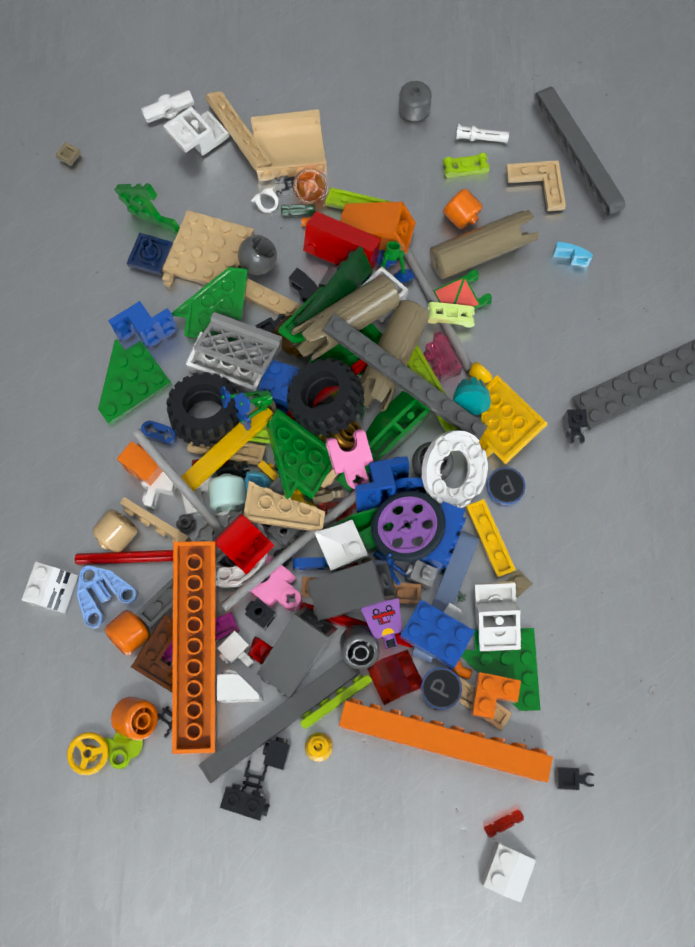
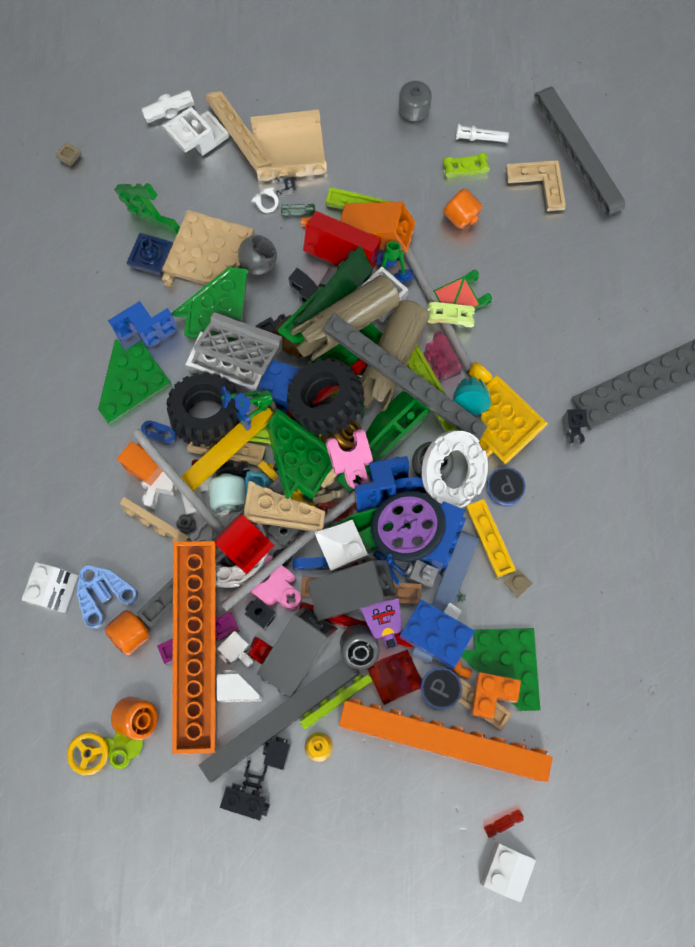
(114, 531): tan head -> none
(124, 557): red axle -> none
(148, 659): reddish brown plate -> none
(160, 717): black piece -> none
(269, 299): tan plate -> none
(310, 186): clear orange cylinder -> none
(481, 244): dark tan piece -> none
(497, 616): white bracket -> none
(570, 779): black plate -> none
(577, 254): medium azure slope -> none

